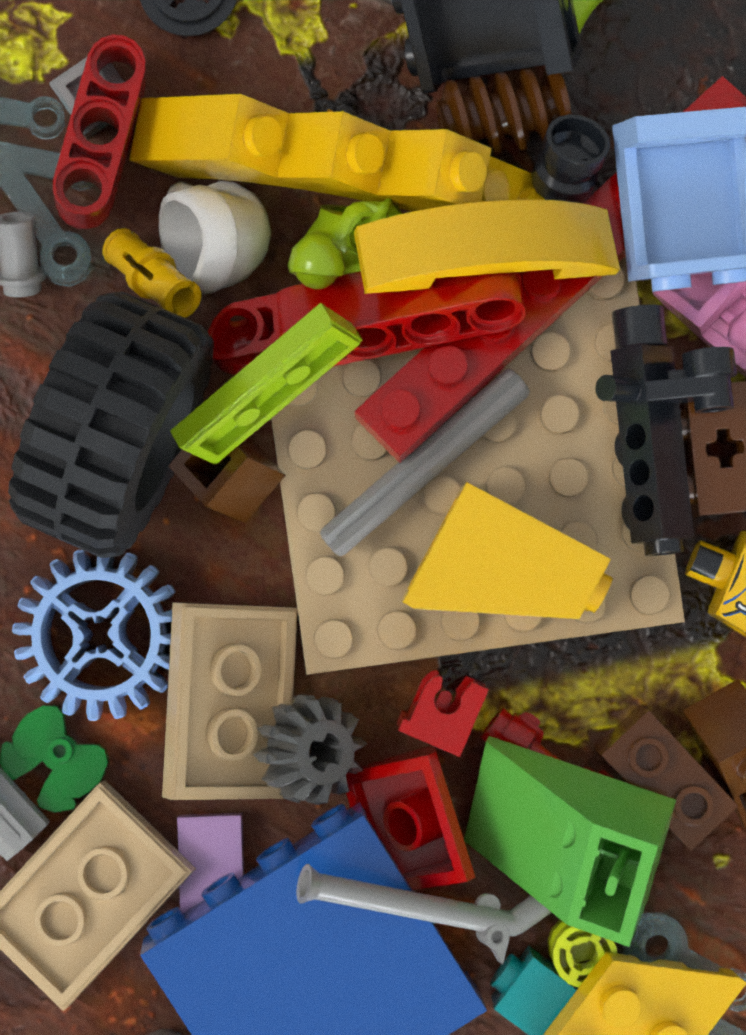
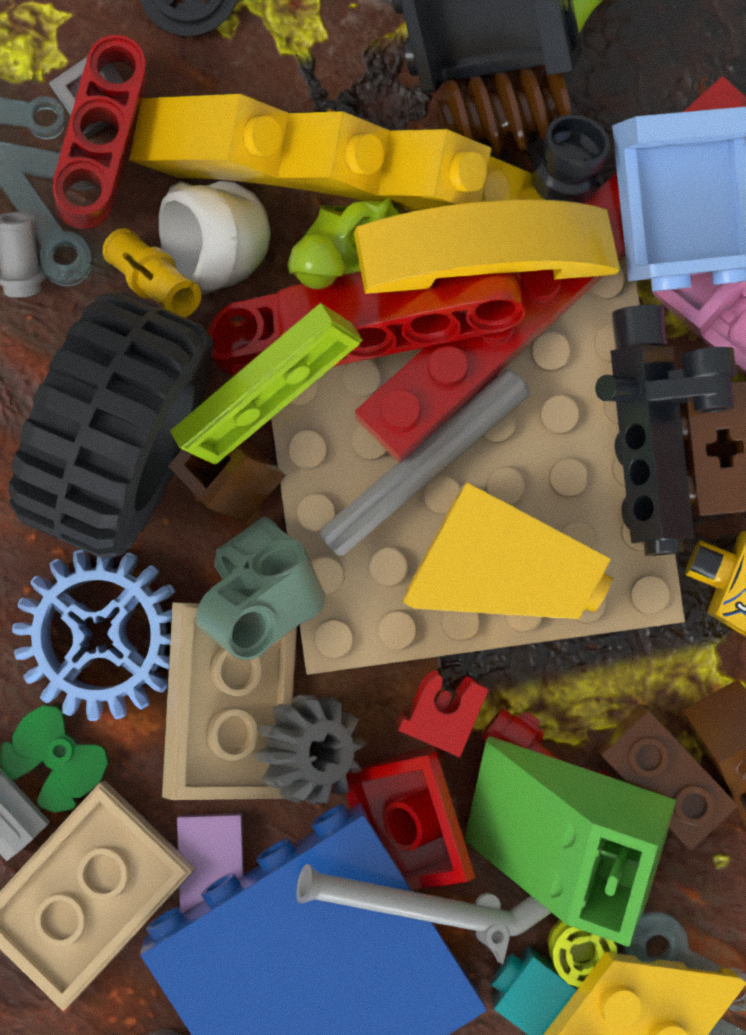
(263, 591): none -> sand green piece

